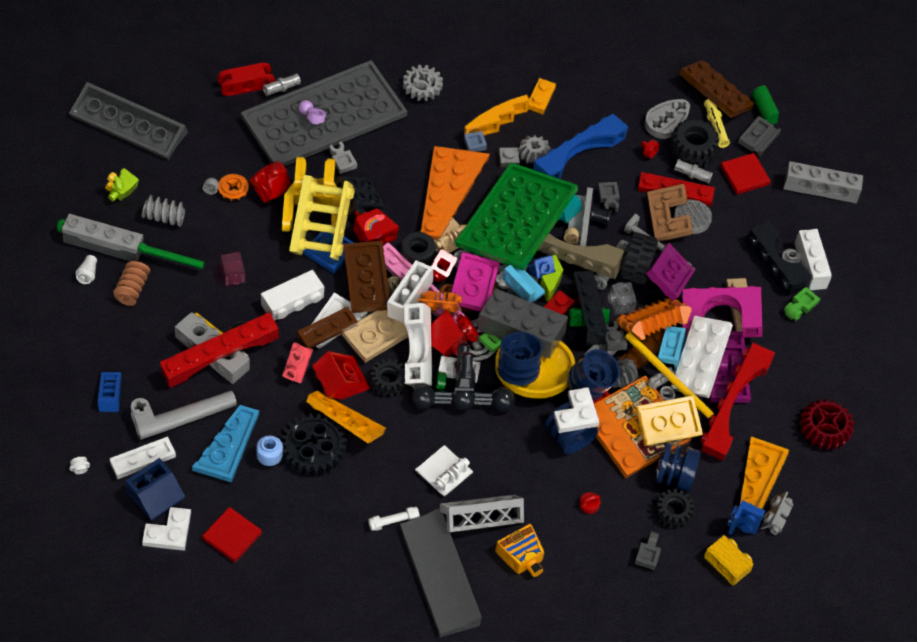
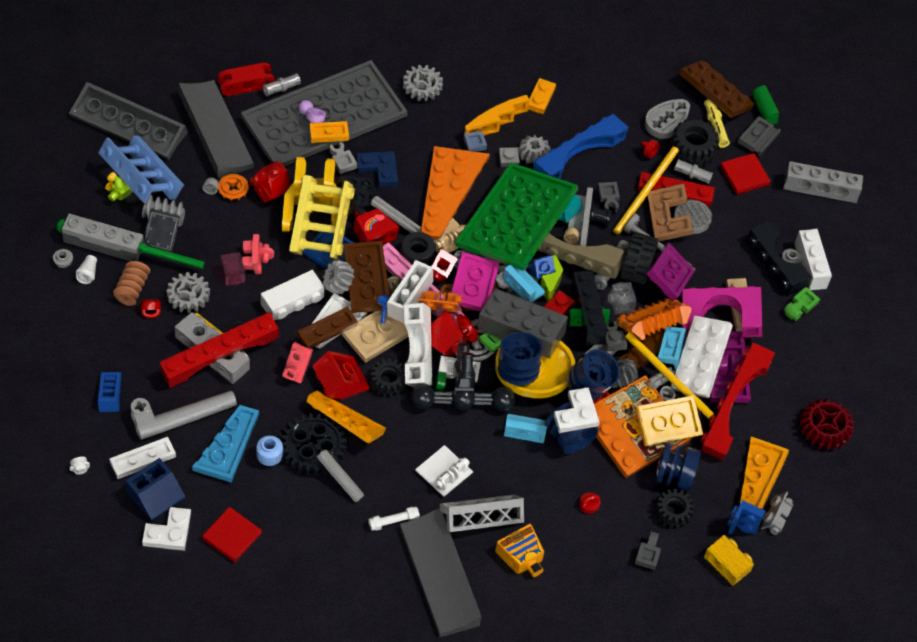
(63, 262): none -> light grey plate
(148, 161): none -> medium blue fence
(150, 304): none -> red tile
(161, 230): none -> black sticker
(188, 292): none -> light grey gear
(215, 128): none -> dark grey arch
(258, 252): none -> coral hips
(329, 132): none -> light orange plate
(338, 277): none -> light grey gear
(340, 475): none -> light grey axle
(379, 162): none -> dark blue plate
(383, 302): none -> blue hand
(395, 215): none -> light grey axle
(525, 428): none -> medium azure panel
(646, 189): none -> yellow piece

